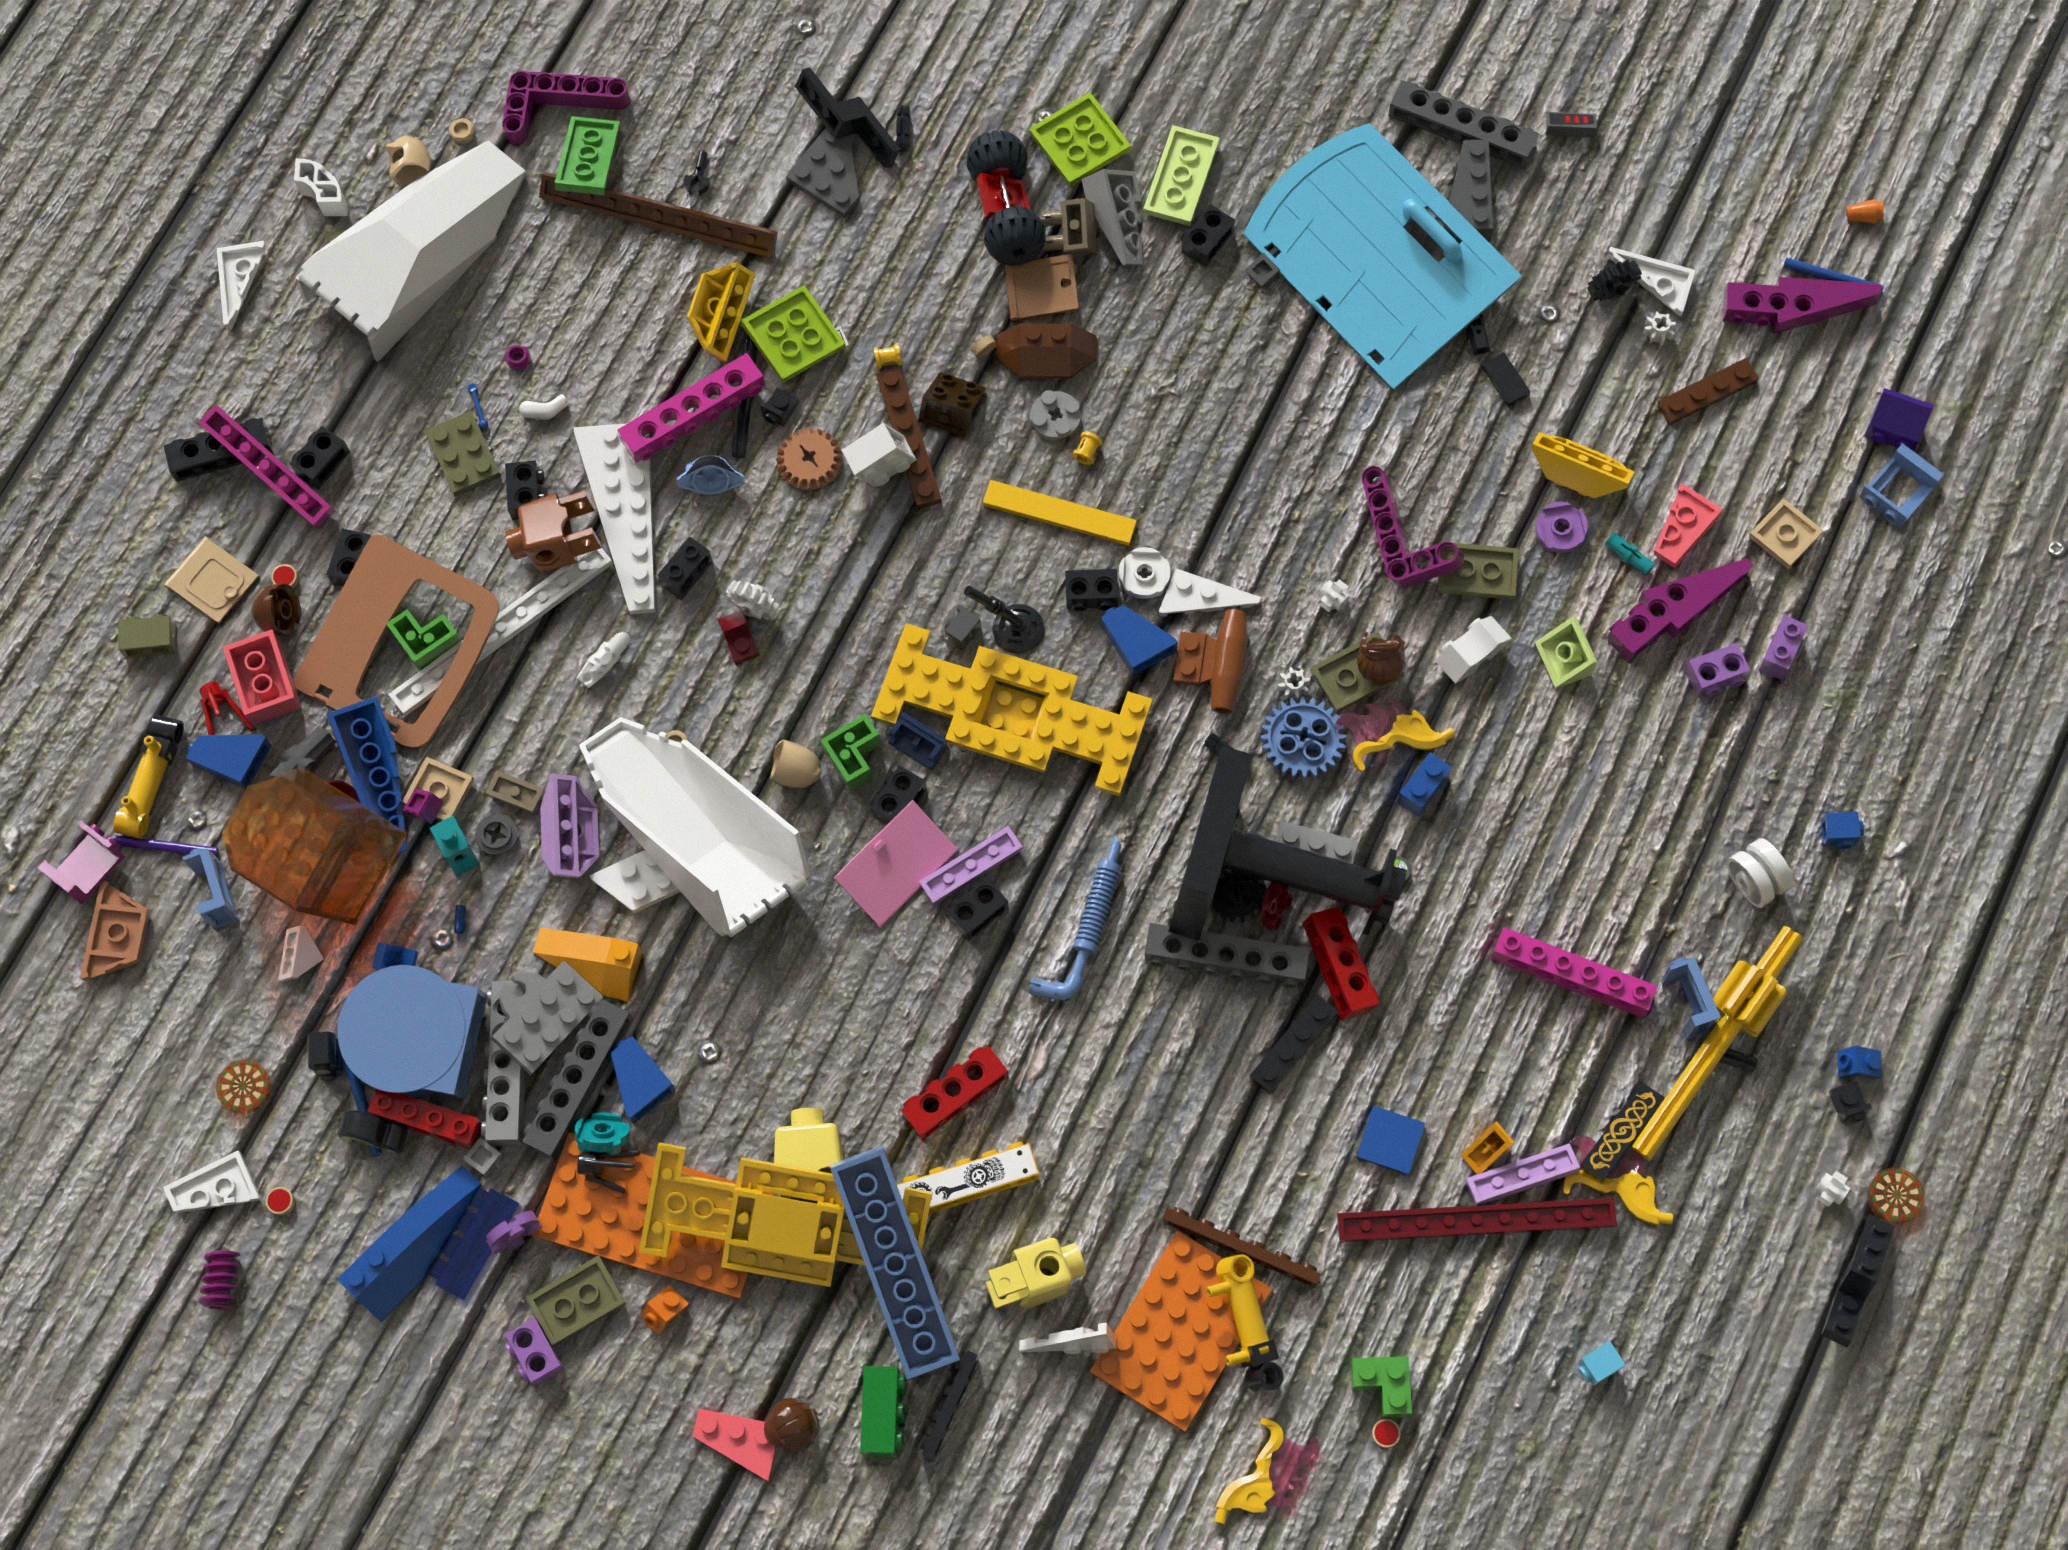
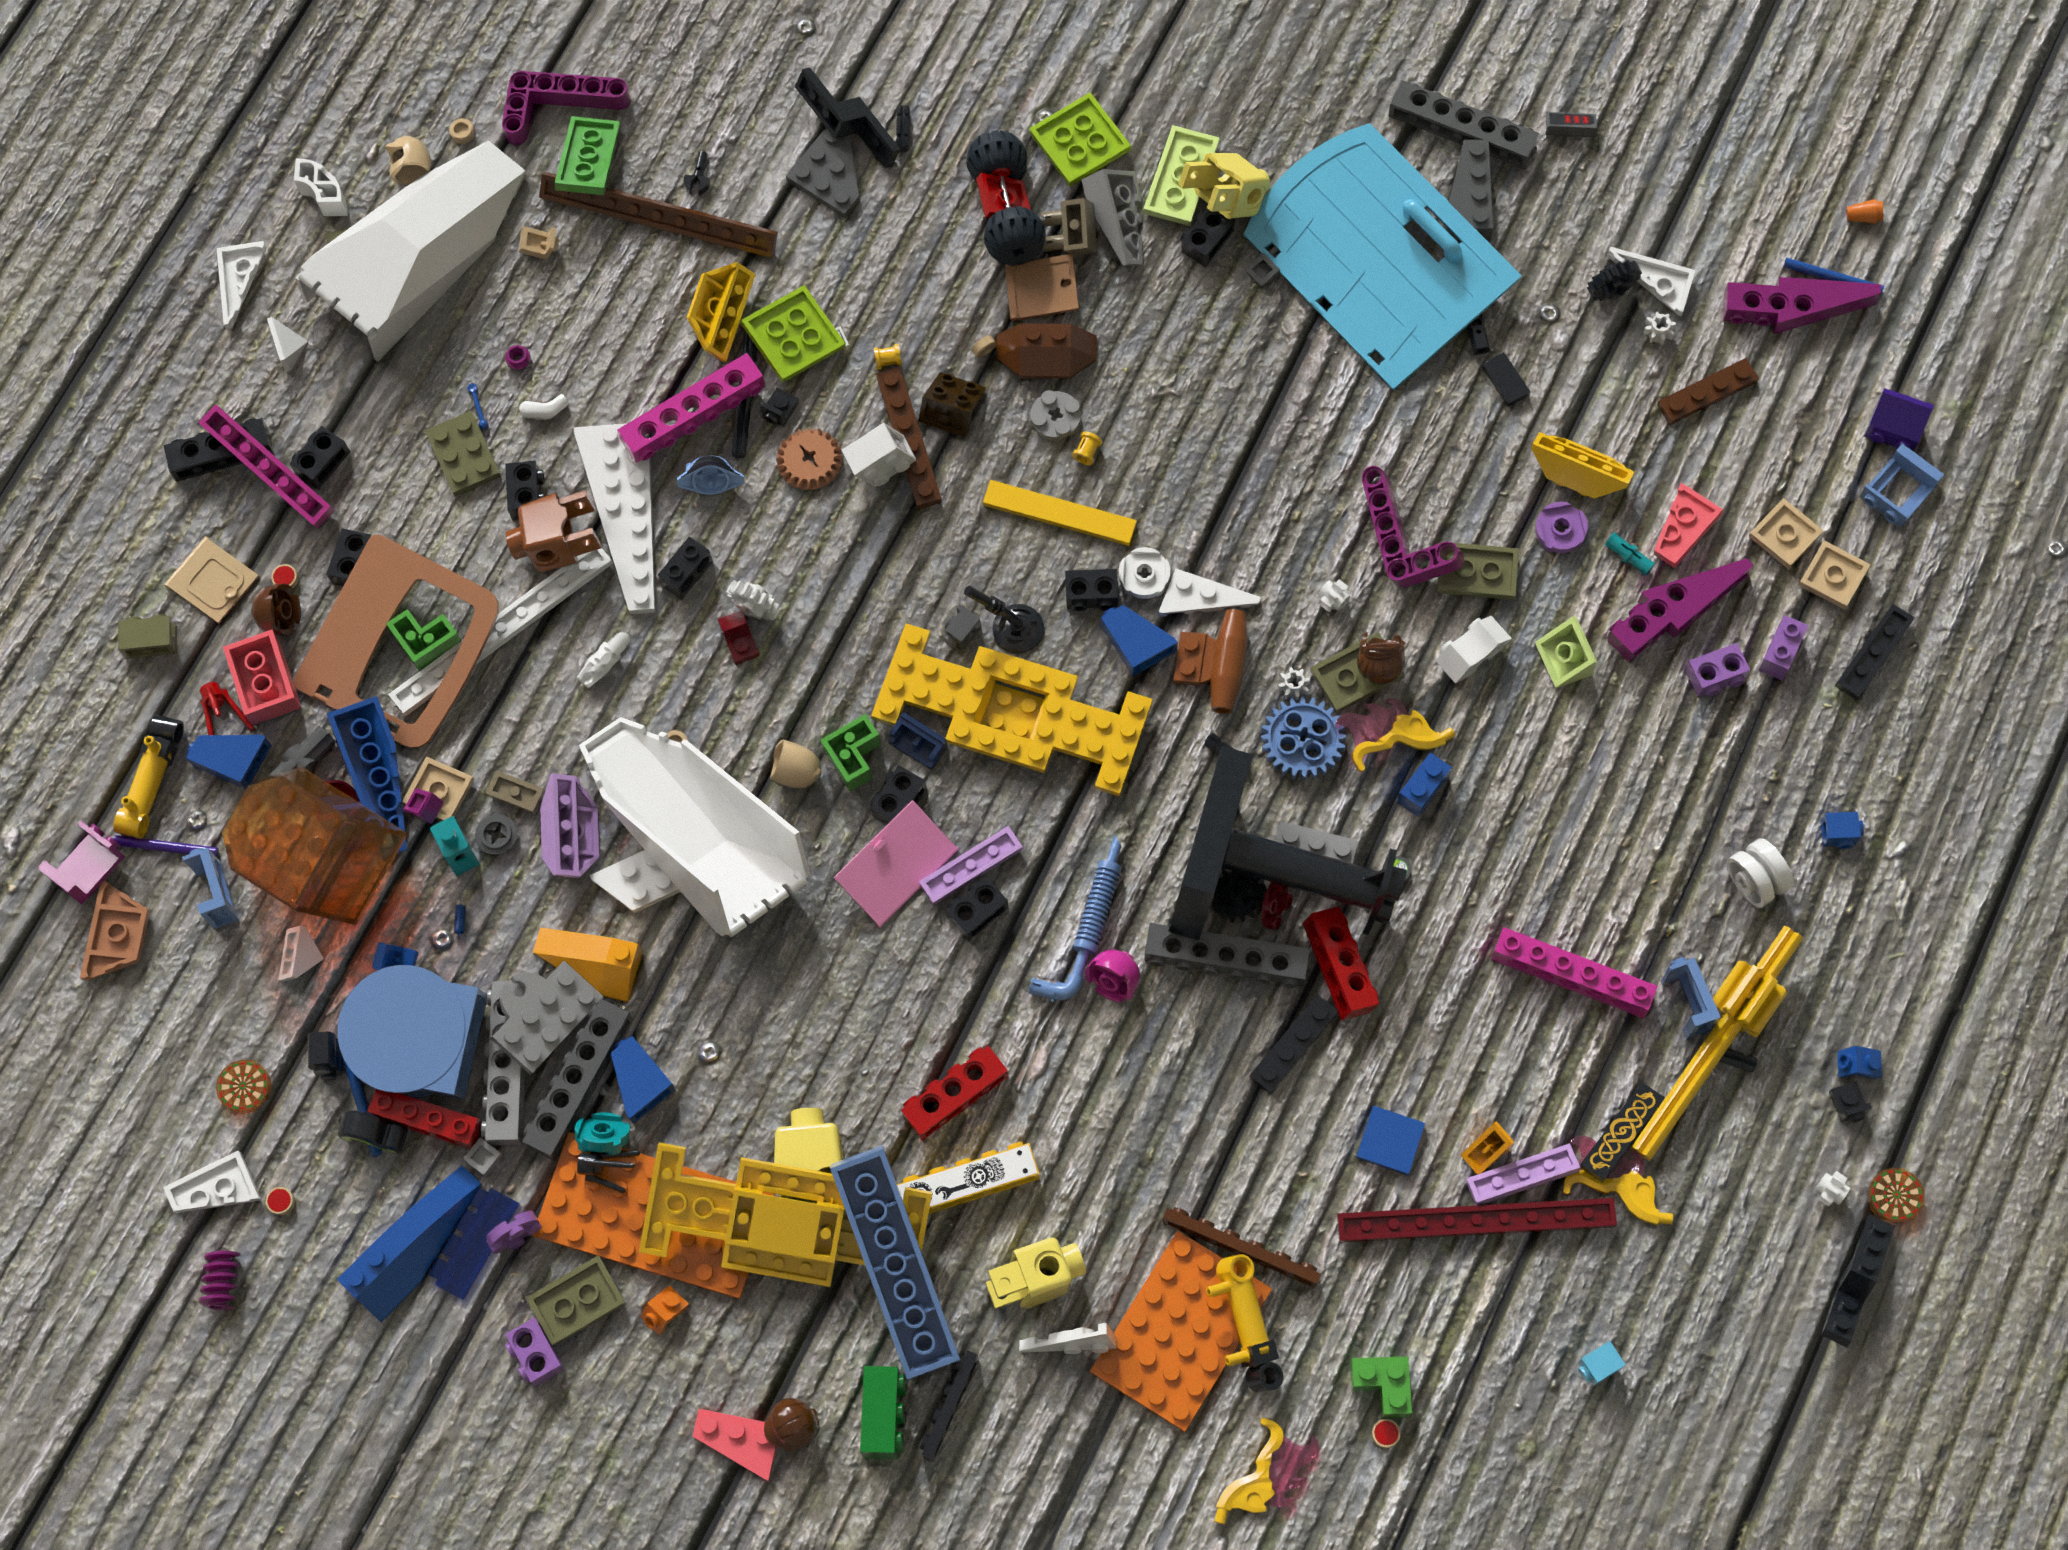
(287, 342): none -> white slope
(538, 242): none -> tan bracket
(1114, 975): none -> dark pink cylinder
(1233, 194): none -> light yellow piece
(1834, 575): none -> tan plate
(1874, 651): none -> black plate

